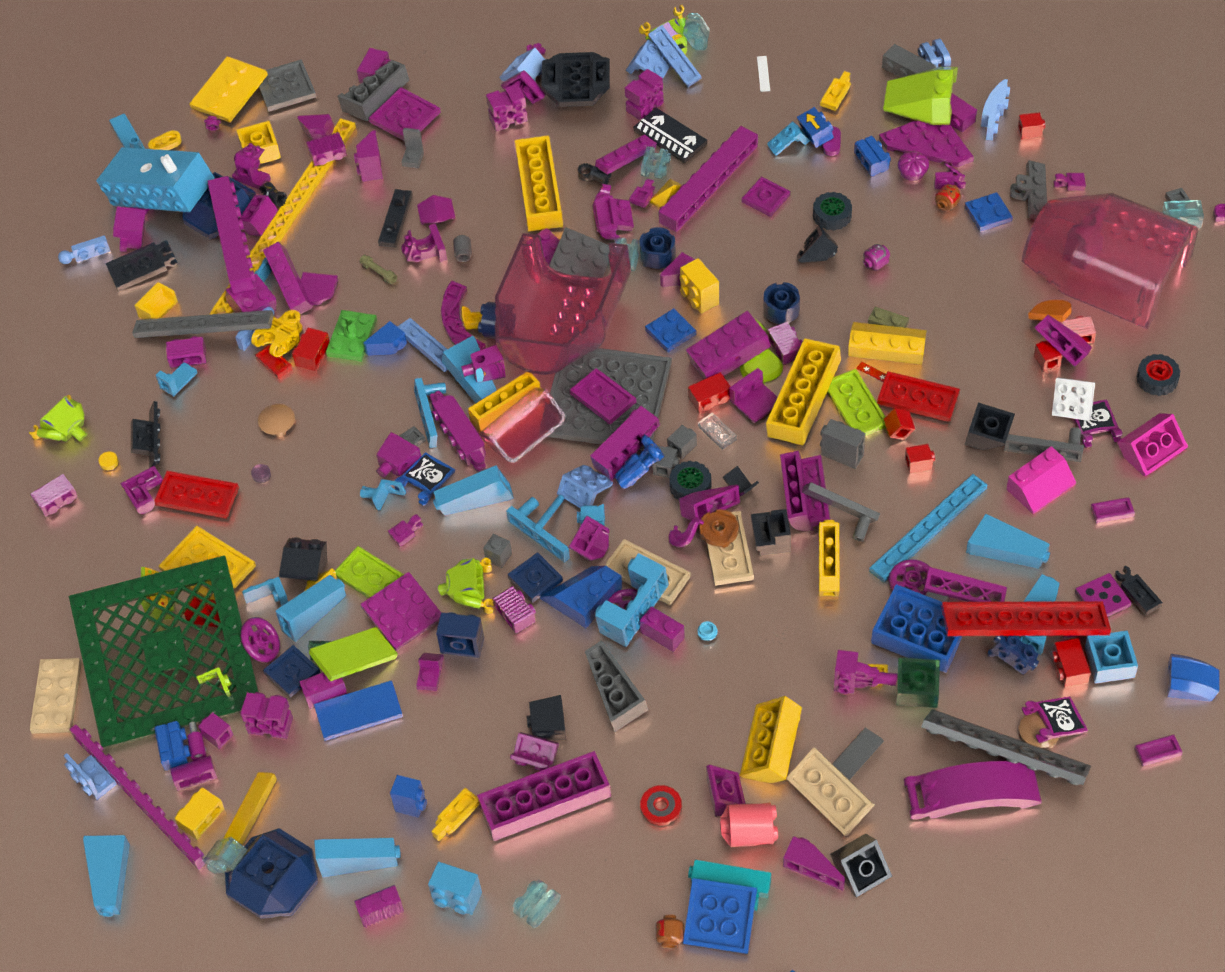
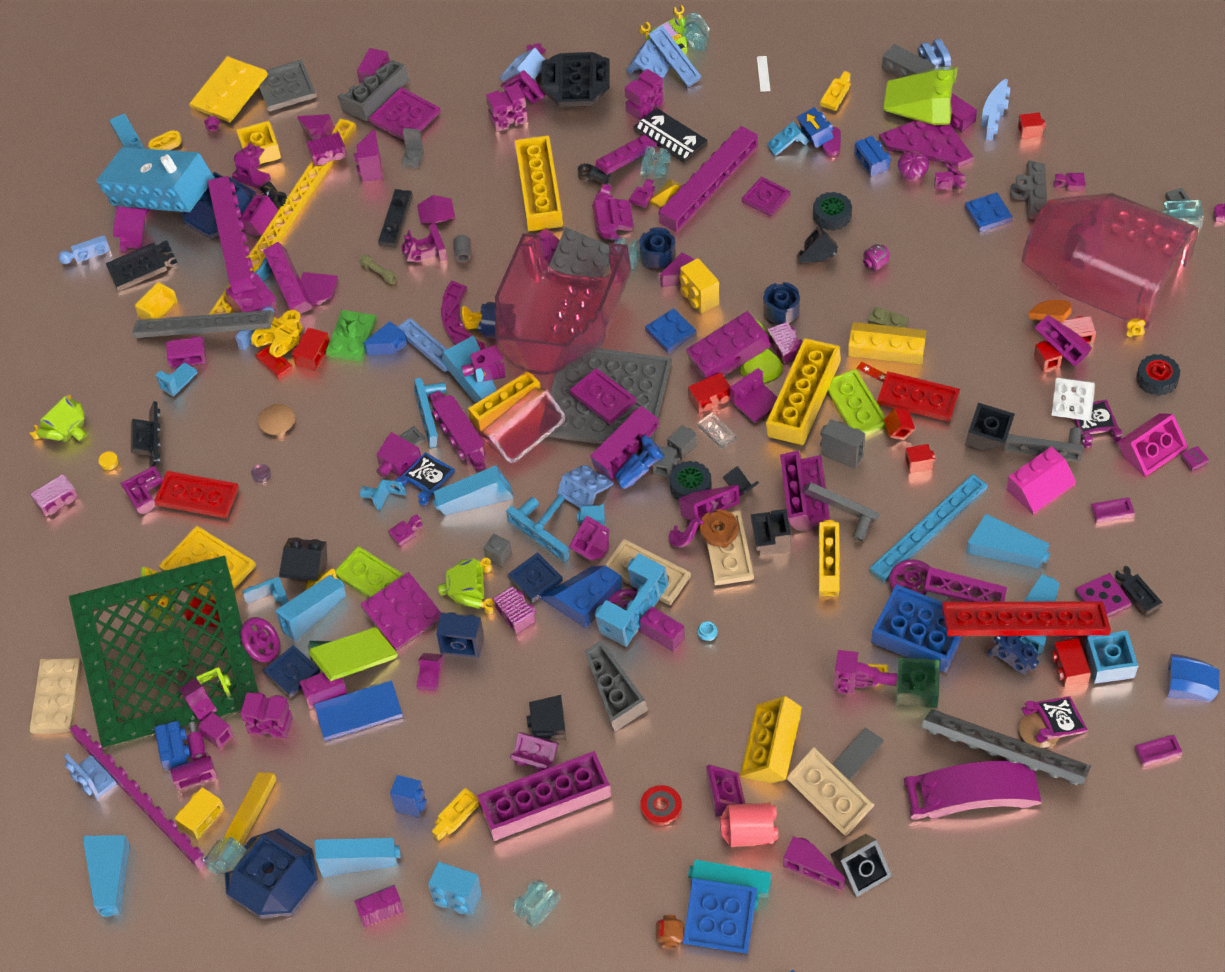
(197, 699): none -> magenta slope
(948, 197): dark orange head -> none
(1135, 323): none -> yellow plate
(1194, 458): none -> magenta tile

